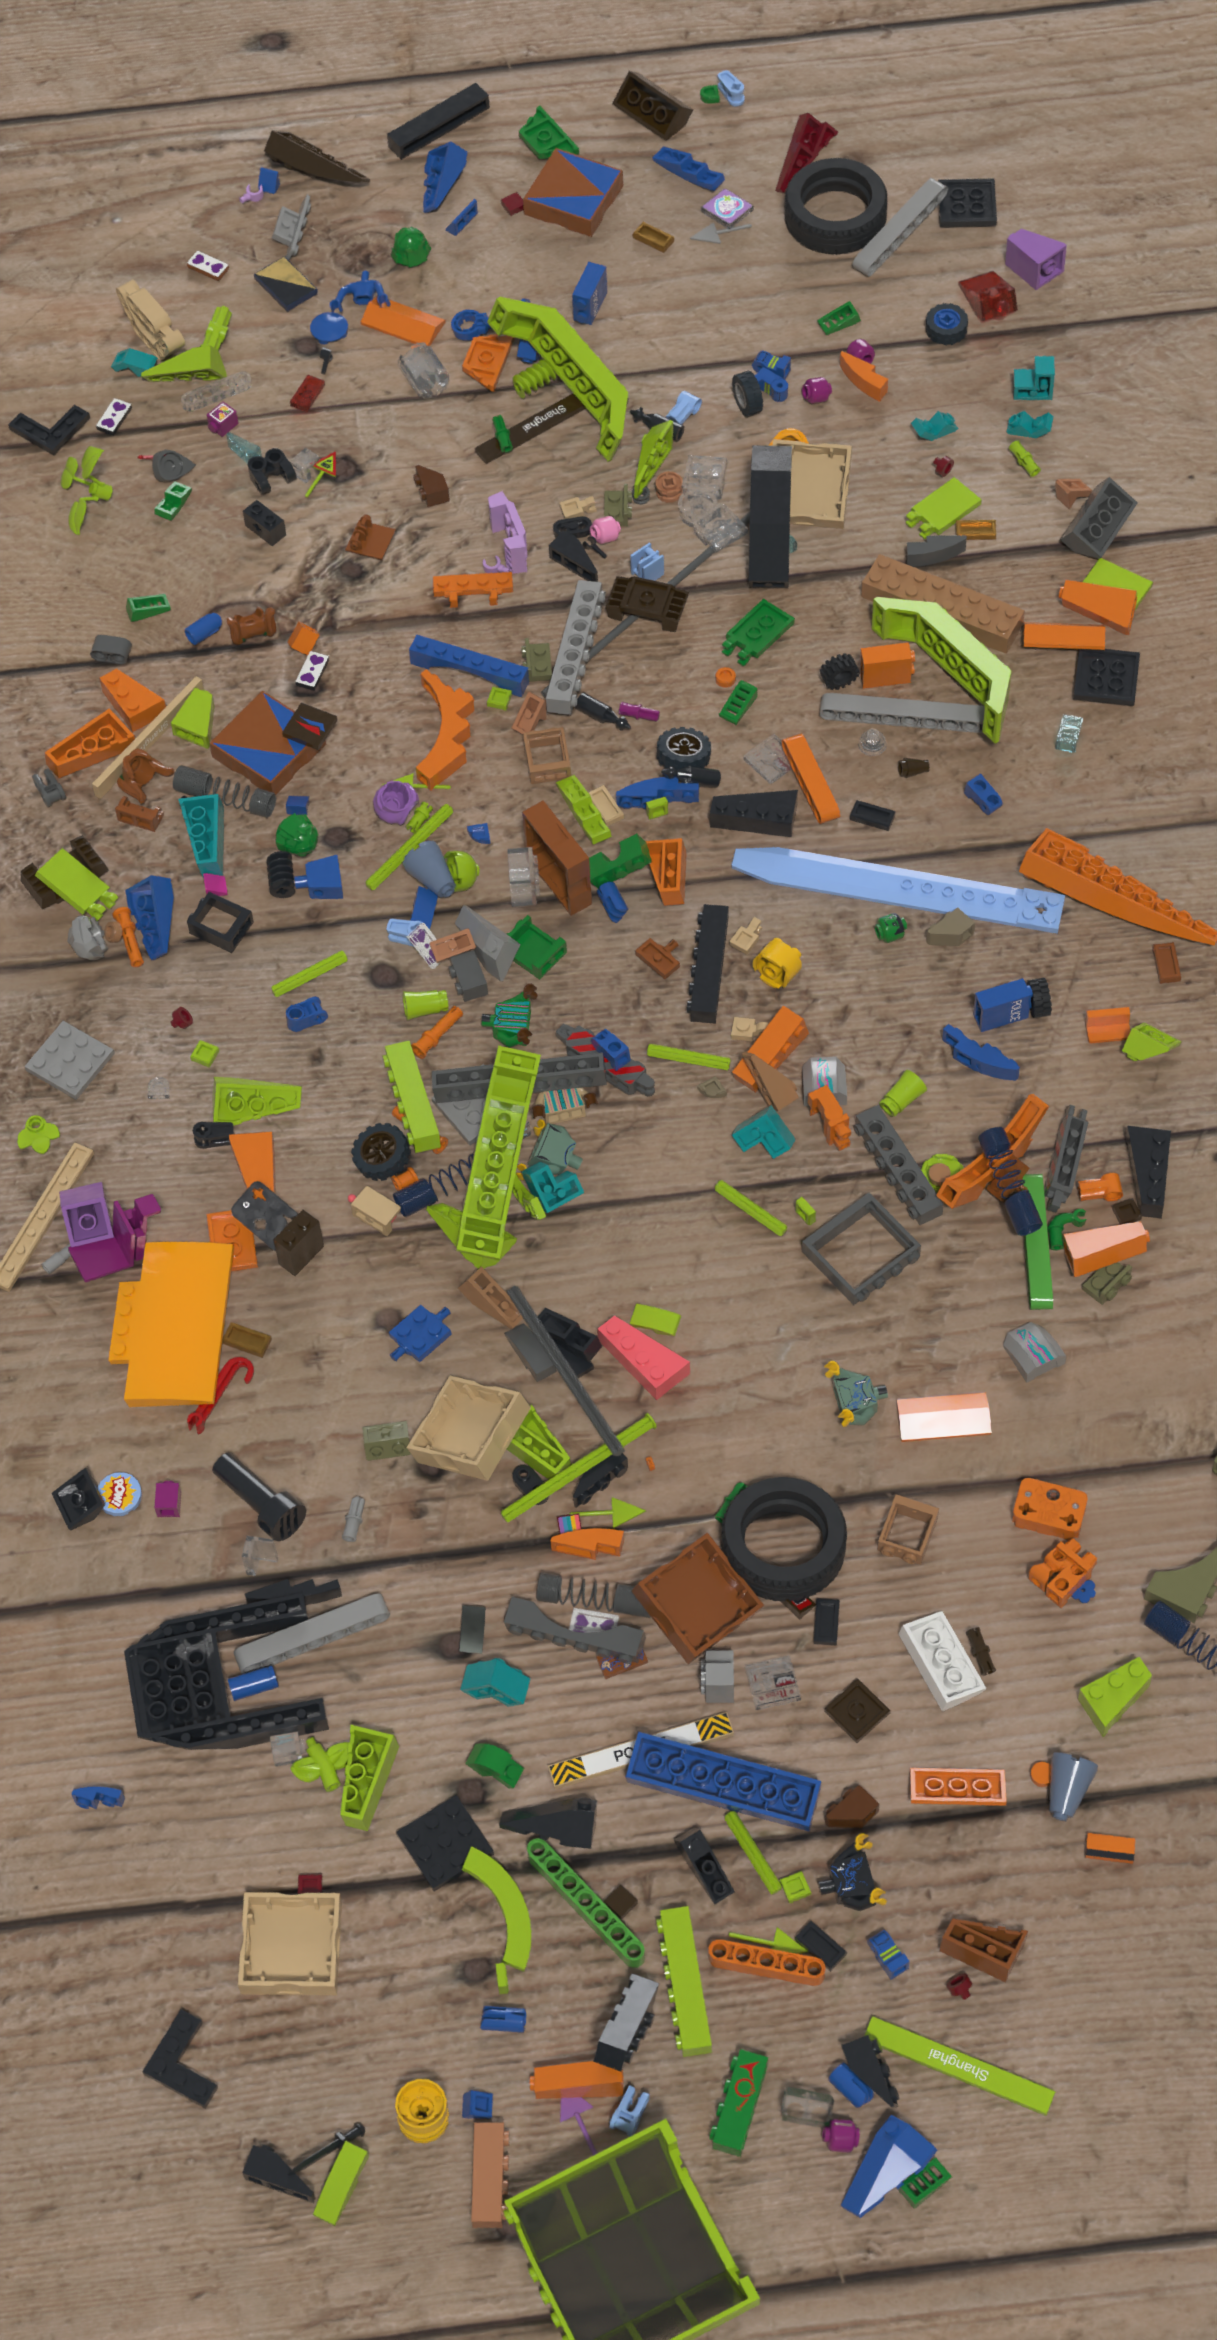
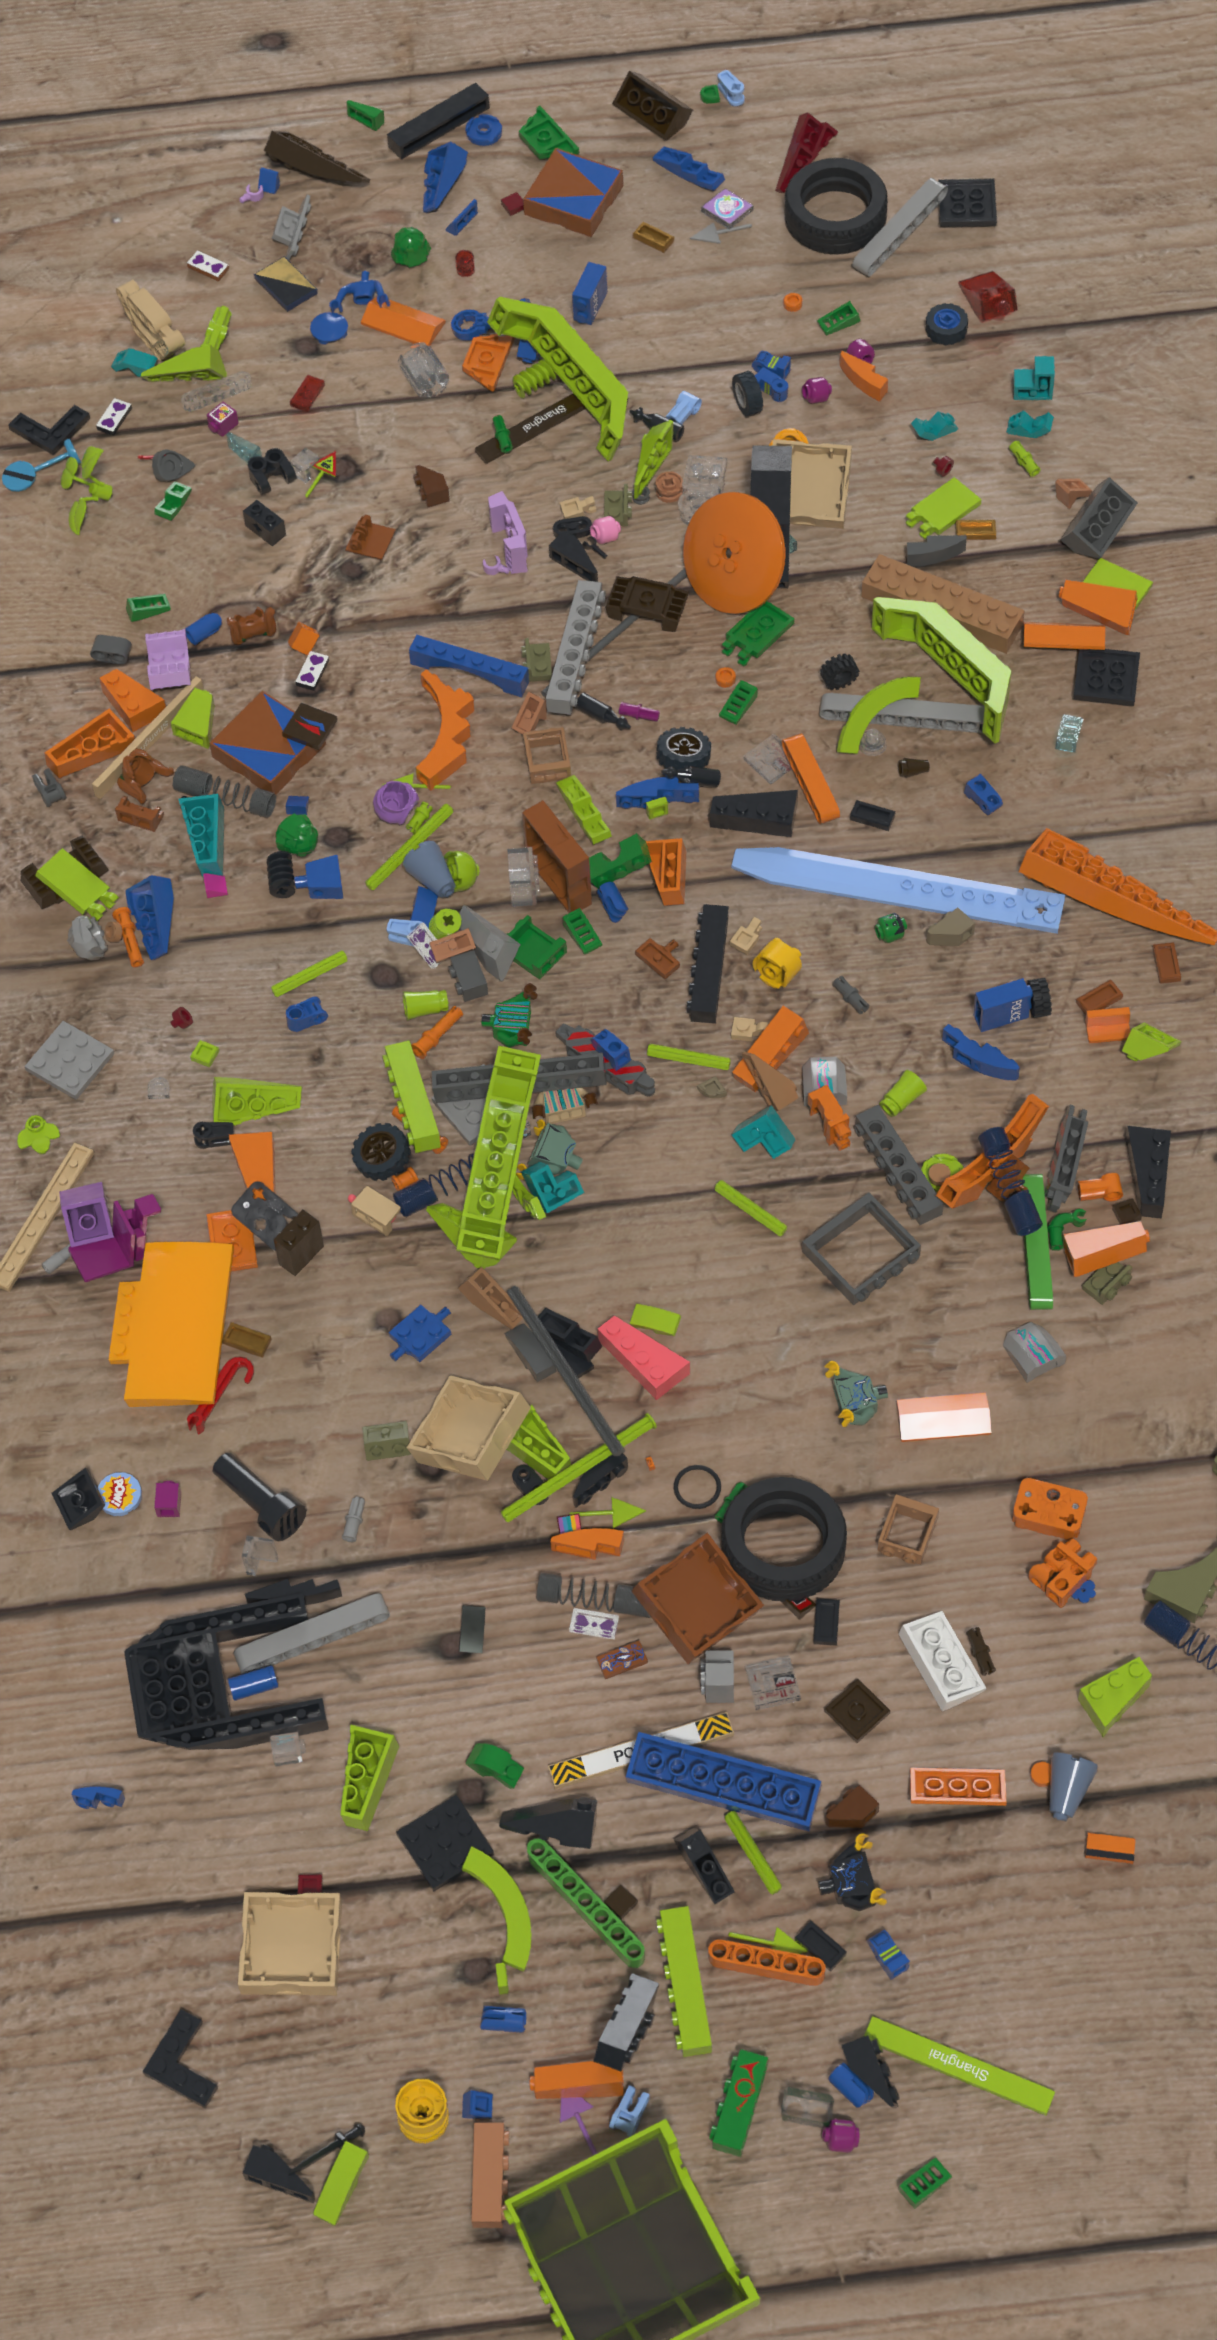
(22, 474): none -> dark azure piece
(168, 659): none -> lavender plate
(235, 933): black window -> none
(321, 1764): lime plant -> none
(327, 356): black hand -> none
(367, 115): none -> green slope
(450, 918): none -> lime piece
(465, 263): none -> clear red wheel
(473, 584): orange hinge -> none
(479, 833): blue tile -> none
(487, 137): none -> blue tile
(496, 1681): teal brick -> none
(499, 698): lime tile -> none
(575, 920): none -> green slope
(606, 805): tan tile -> none
(621, 1642): dark grey arch -> none
(651, 565): light blue piece -> none
(697, 1467): none -> black tyre
(756, 550): none -> orange dish
(793, 302): none -> orange tile
(795, 1887): lime tile -> none
(805, 1211): lime tile -> none
(851, 995): none -> dark grey pin
(870, 705): none -> lime tile
(886, 665): orange brick -> none
(890, 2159): blue wedge -> none
(960, 1986): dark red tile -> none
(984, 1947): dark orange wedge -> none
(1035, 257): medium lavender slope -> none
(1100, 997): none -> dark orange tile

